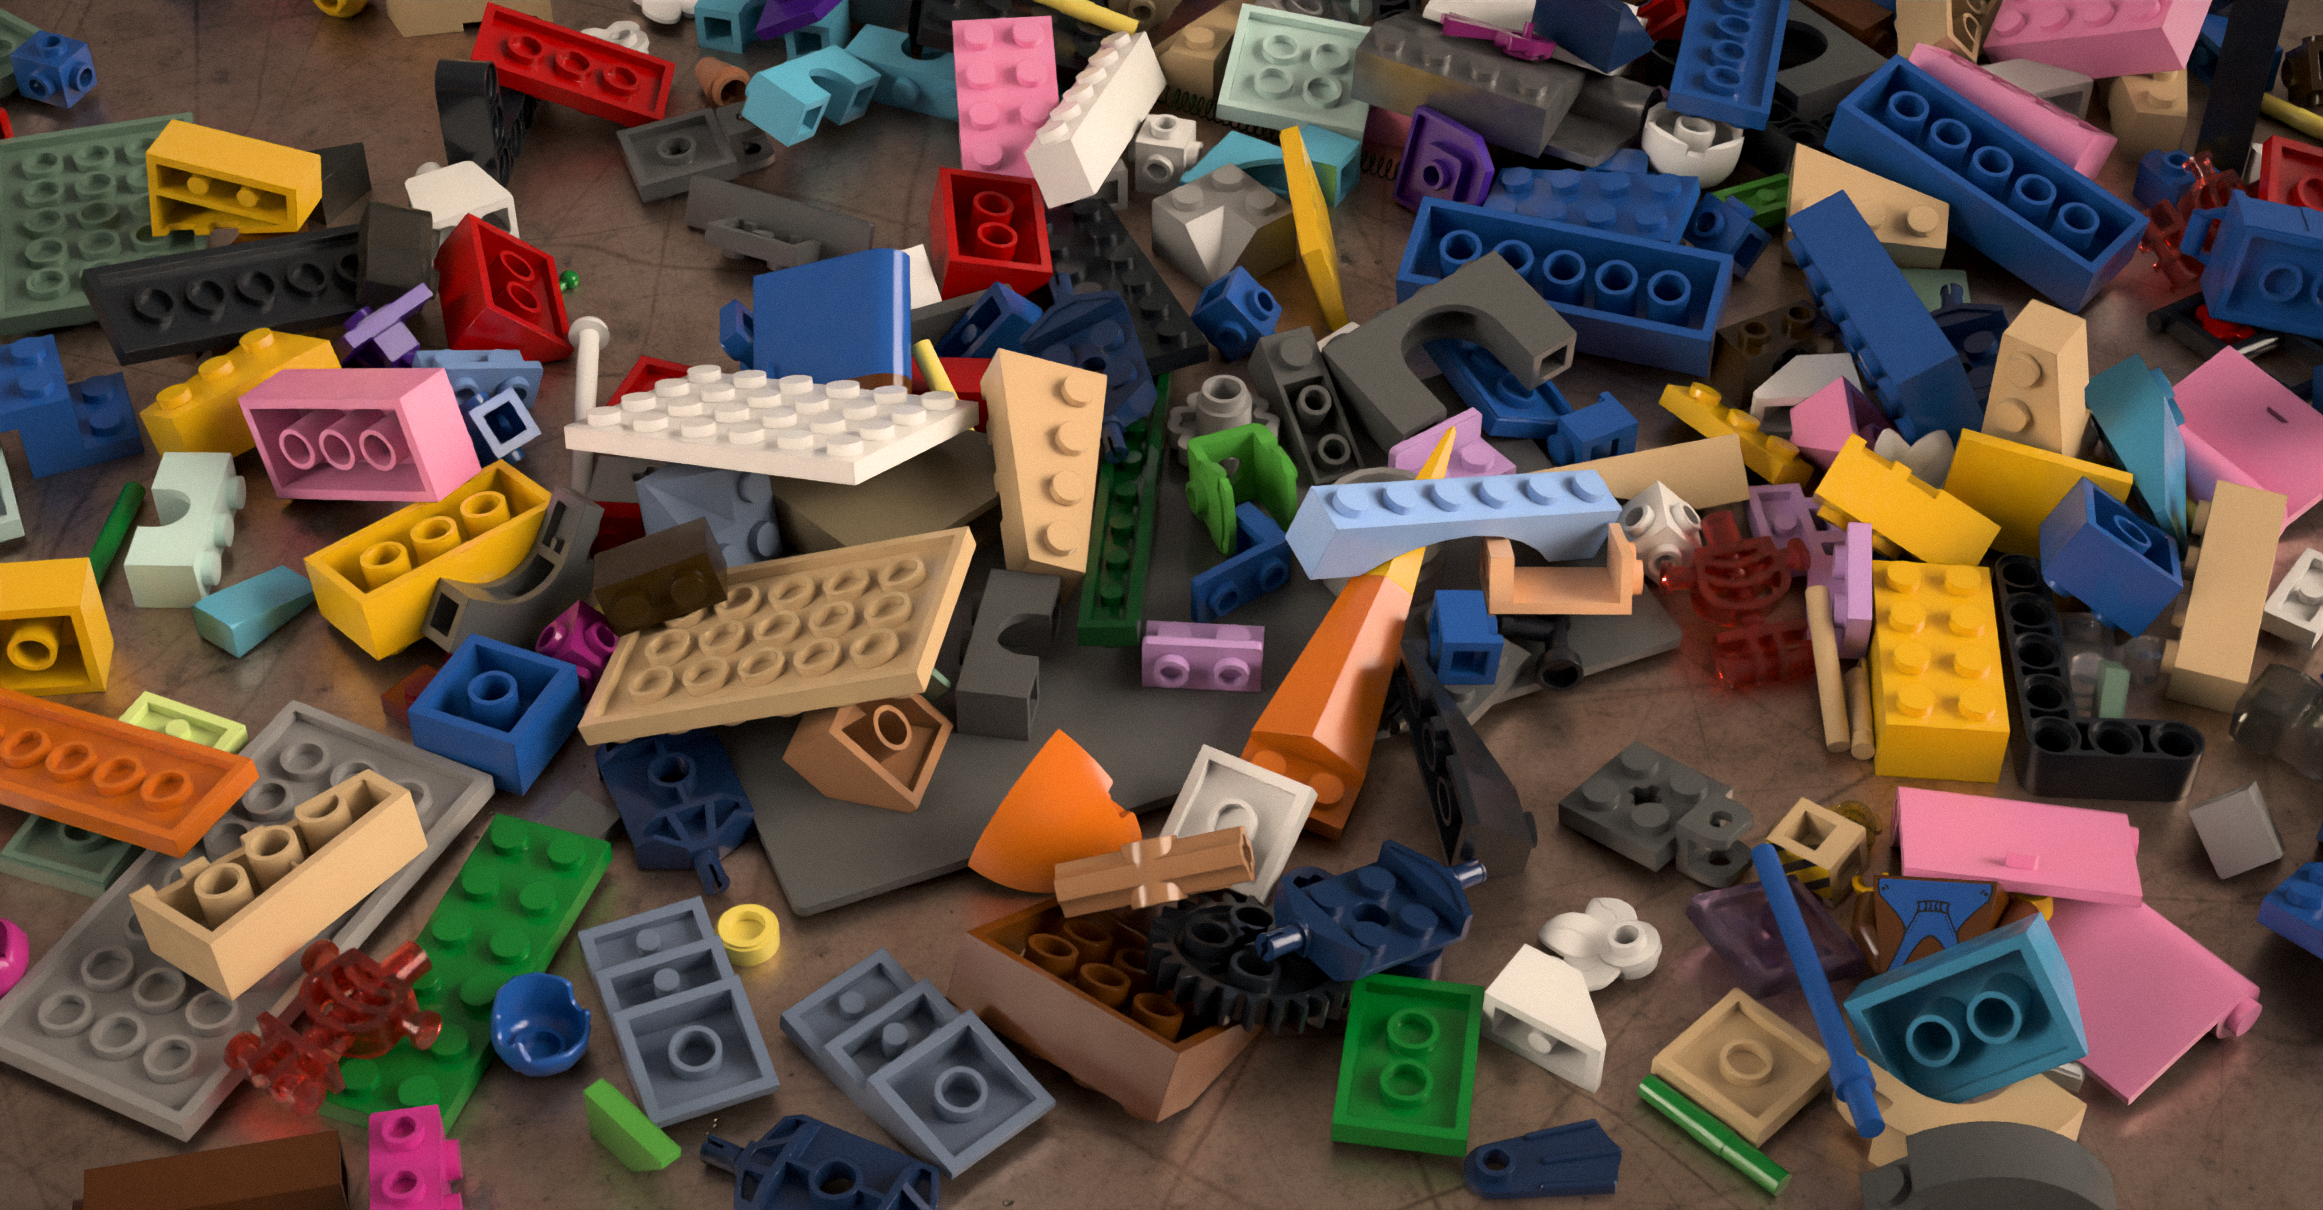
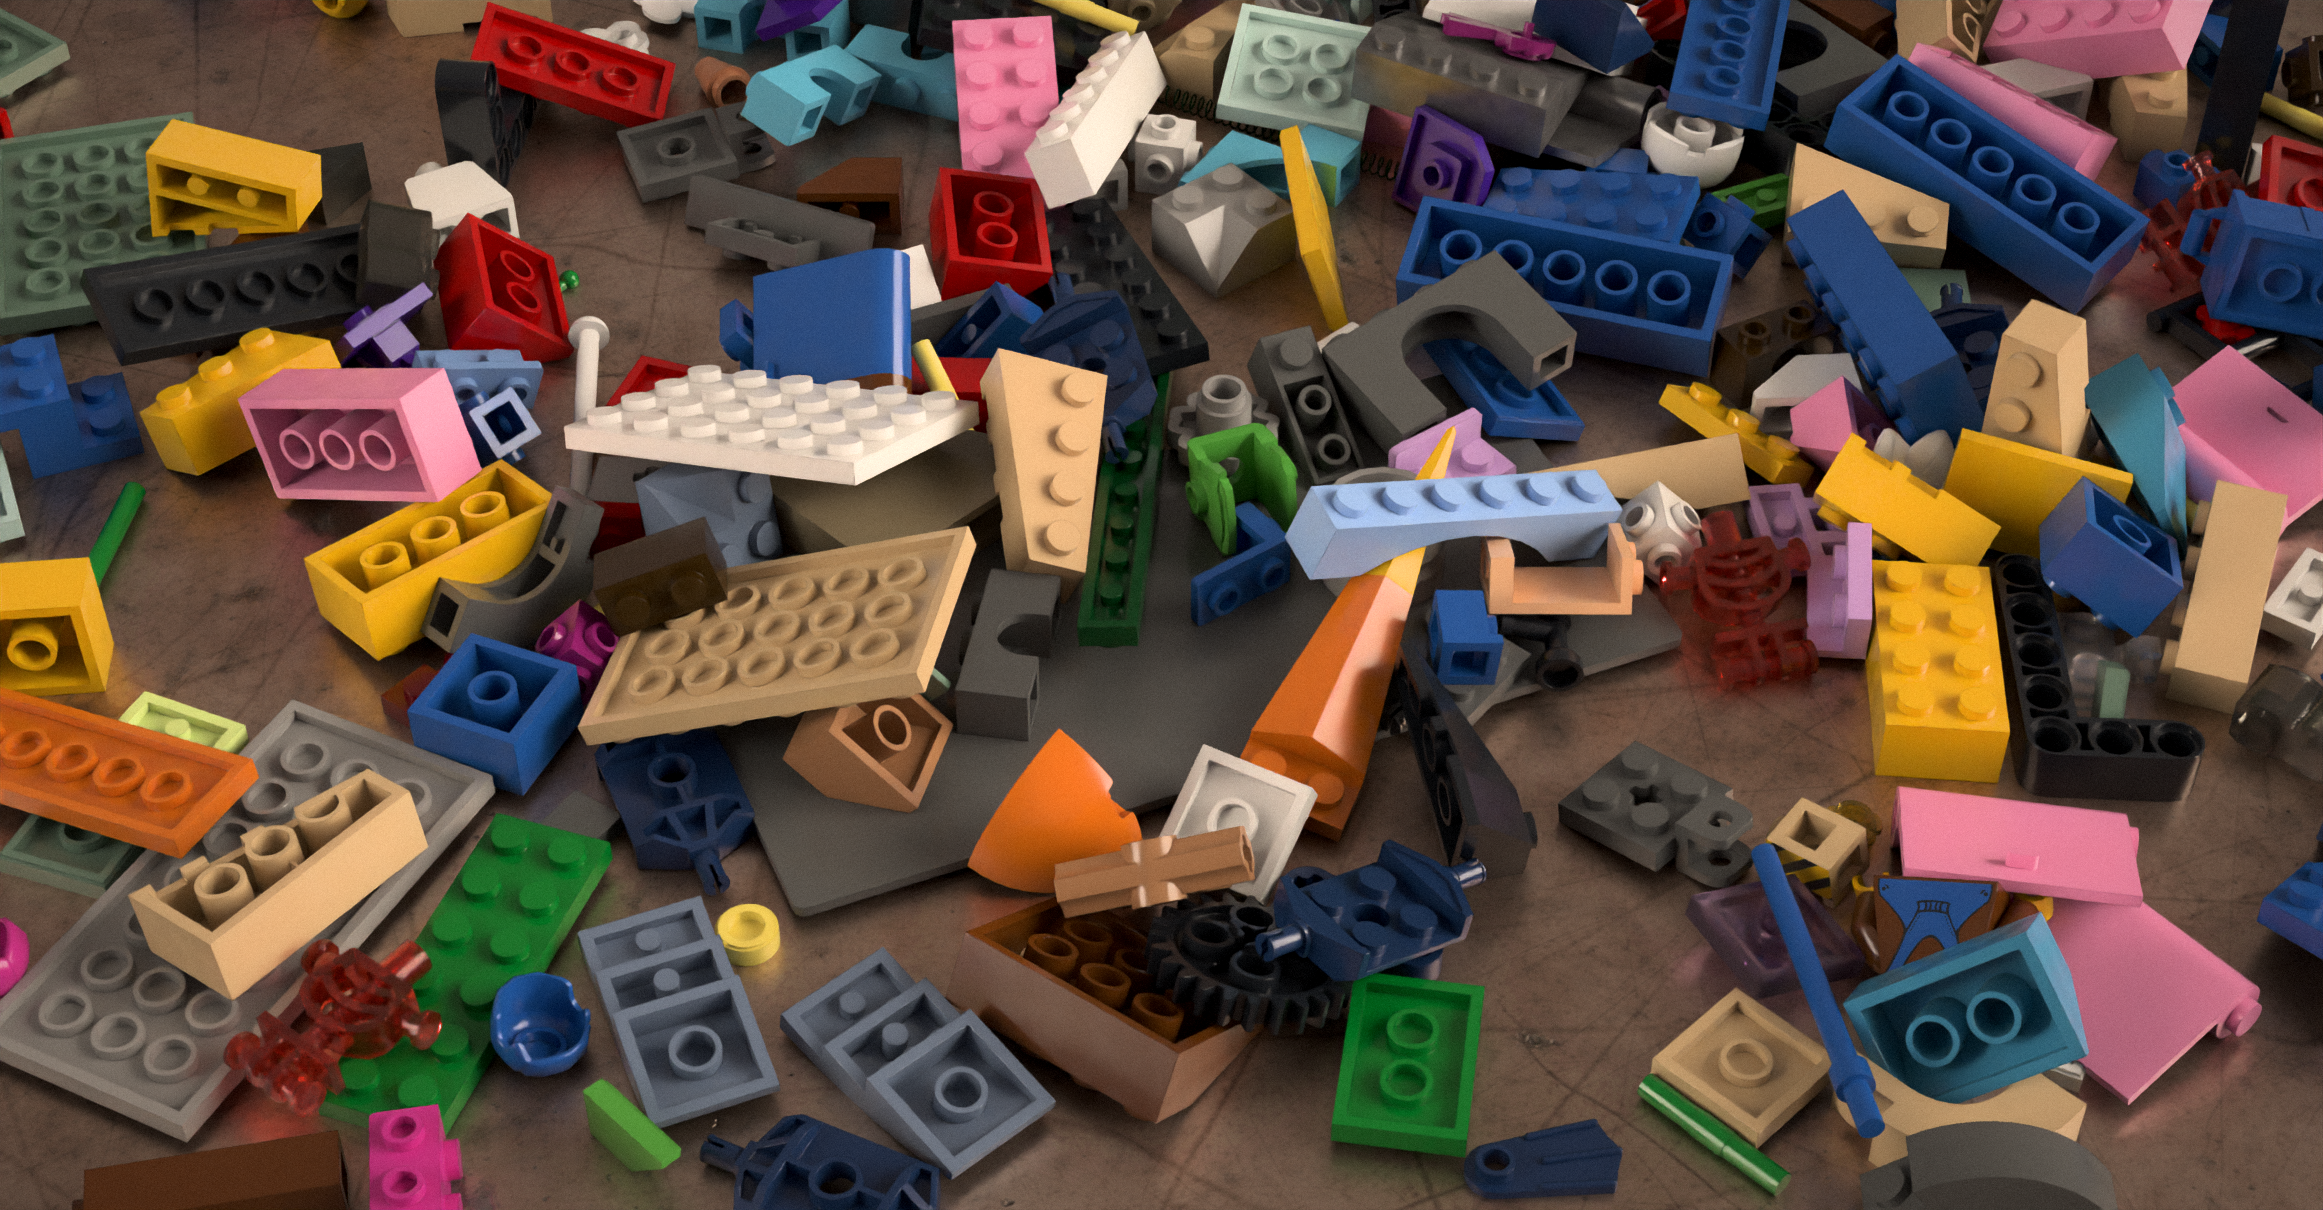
(53, 69): blue brick -> none
(196, 511): light aqua arch -> none
(252, 609): medium azure slope -> none
(861, 189): none -> reddish brown slope
(1203, 656): lavender bracket -> none
(1236, 313): blue brick -> none
(1546, 1016): white slope -> none
(1594, 433): blue brick -> none
(1604, 942): white plate -> none
(1827, 669): tan bar -> none
(1860, 711): tan wheel -> none
(2237, 830): light grey panel -> none

